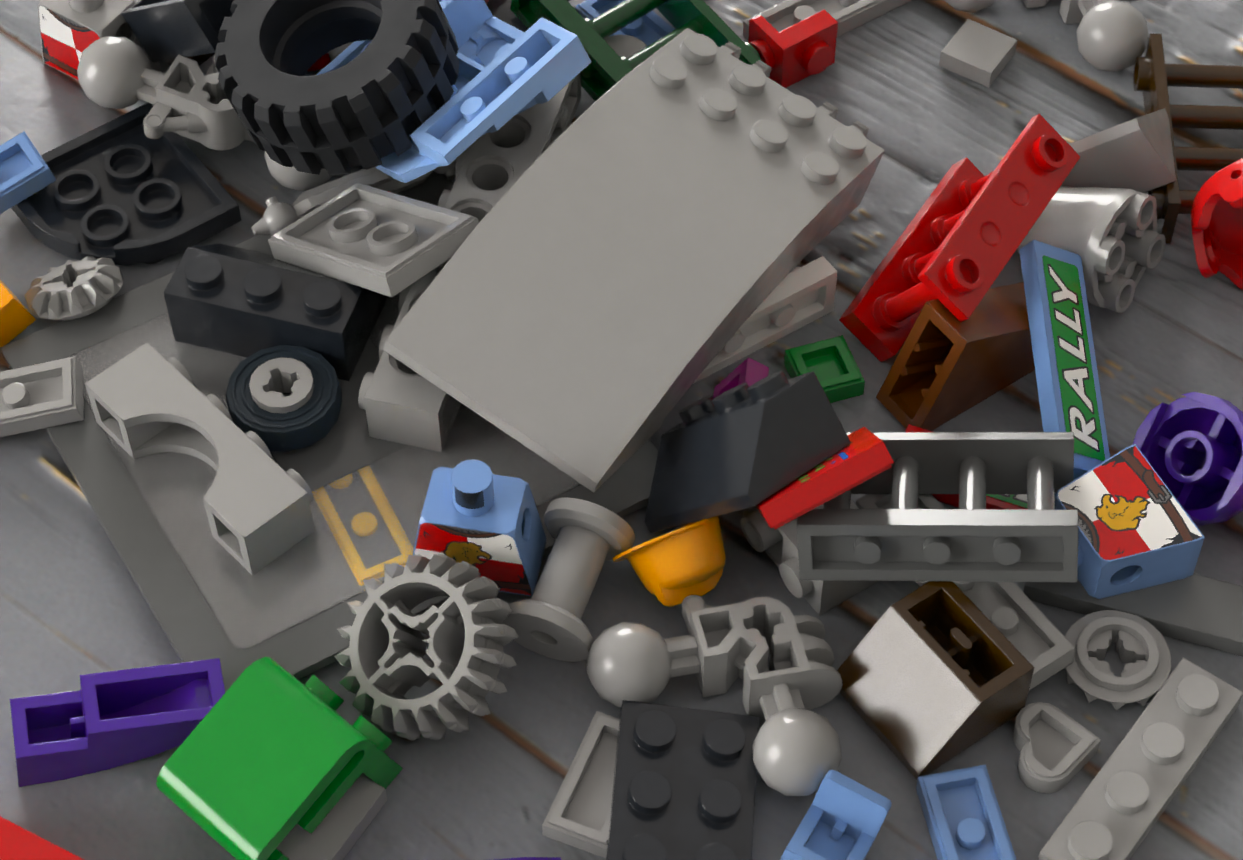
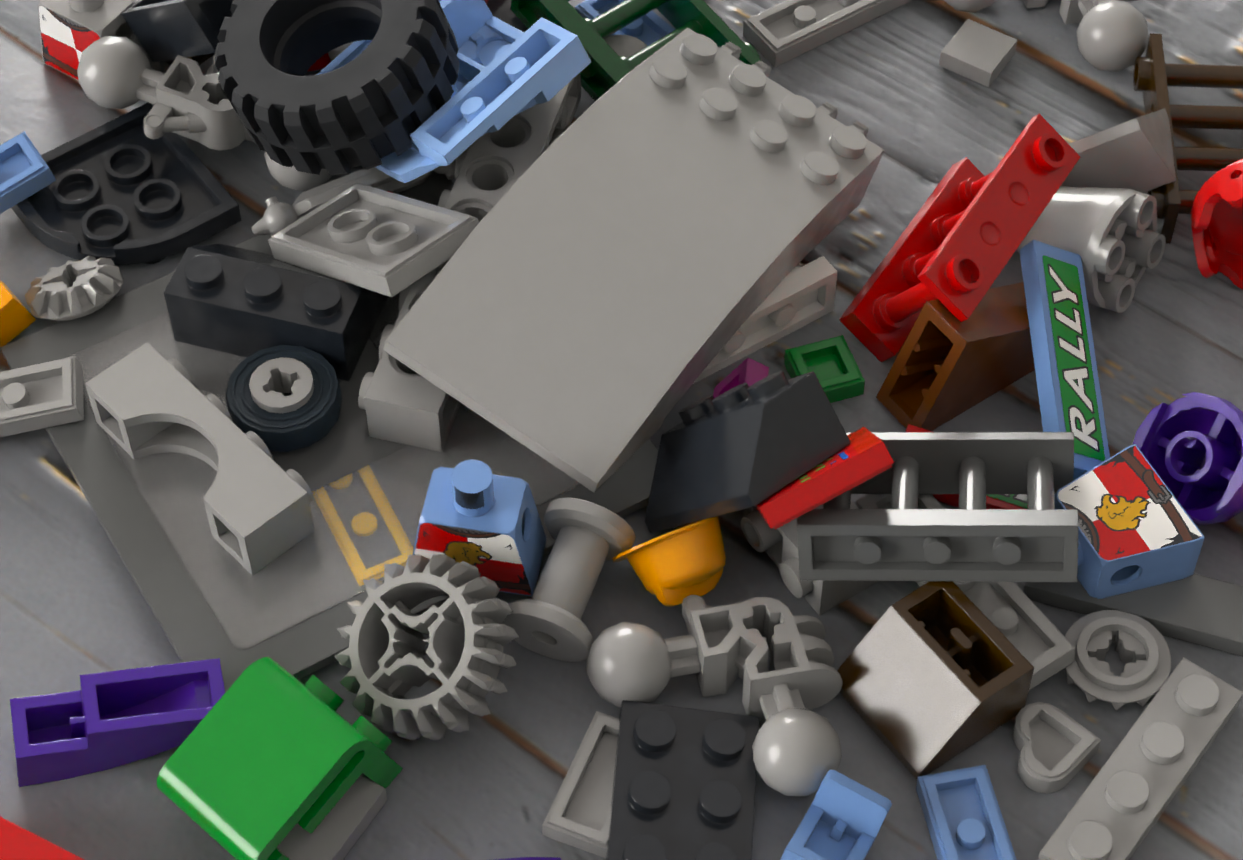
(797, 50): red bracket -> none

